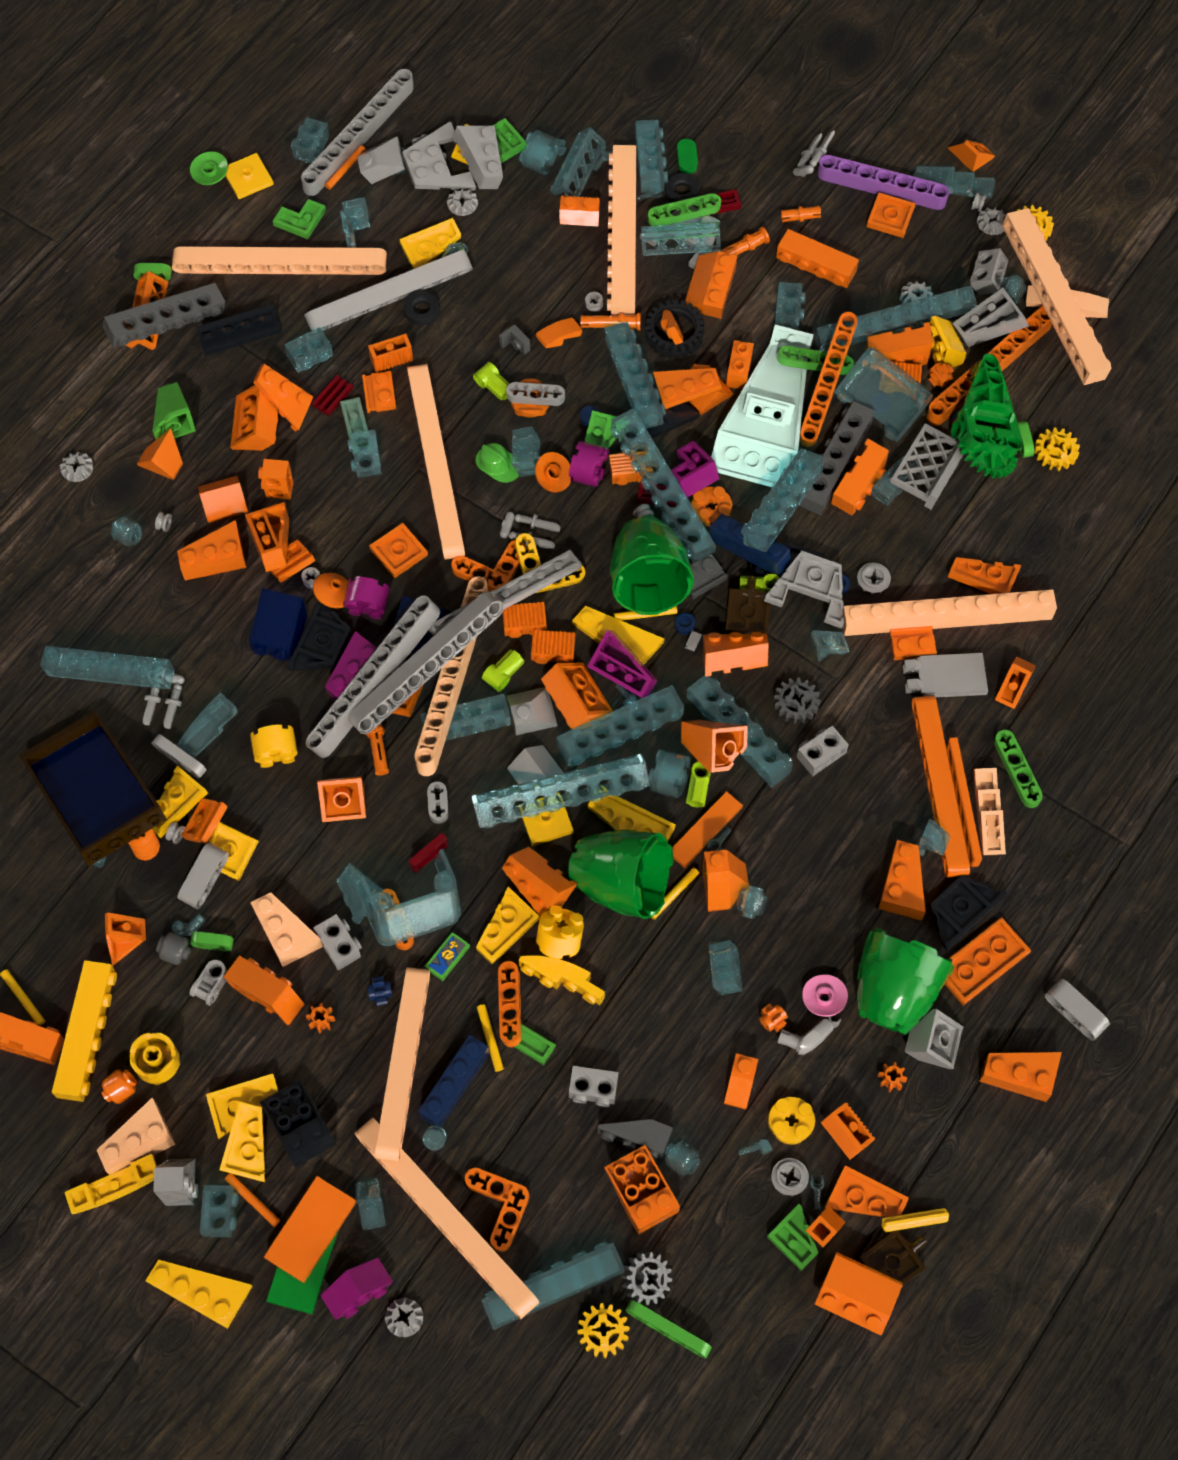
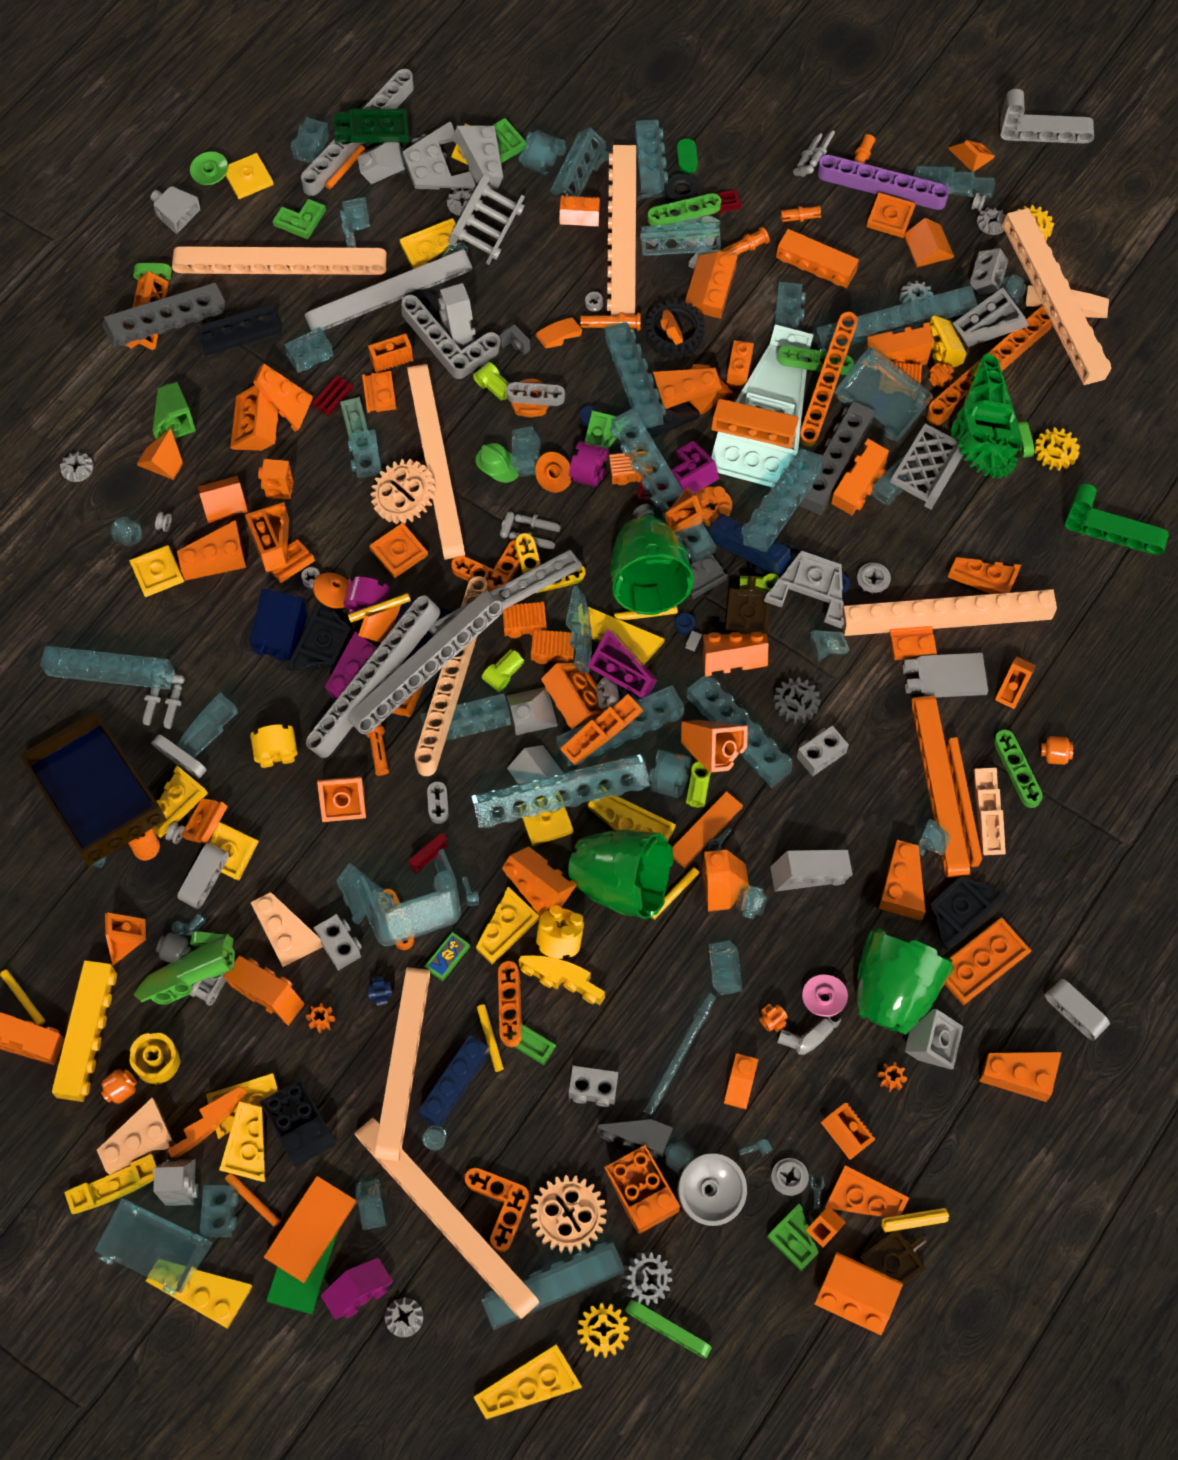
(152, 1246): none -> clear light blue windscreen
(156, 571): none -> yellow plate
(175, 207): none -> light grey torso
(177, 977): none -> bright green panel
(213, 1116): none -> orange slope
(371, 126): none -> dark green tile
(379, 607): none -> yellow bar
(379, 625): none -> orange slope
(415, 477): none -> light nougat gear
(444, 342): none -> light grey beam
(456, 315): none -> light grey wedge
(472, 898): none -> clear light blue hand
(476, 204): none -> light grey fence
(532, 1383): none -> yellow wing
(550, 1225): none -> light nougat gear
(579, 623): none -> clear light blue slope
(601, 730): none -> orange slope
(607, 693): none -> light grey beam
(685, 511): none -> orange slope
(701, 1016): none -> clear light blue bar
(726, 1193): none -> light grey dish
(755, 423): none -> orange brick
(799, 1131): yellow plate -> none
(810, 869): none -> light grey wedge
(863, 152): none -> orange pin
(928, 243): none -> orange slope
(1041, 128): none -> light grey beam
(1057, 750): none -> orange head
(1111, 527): none -> green beam

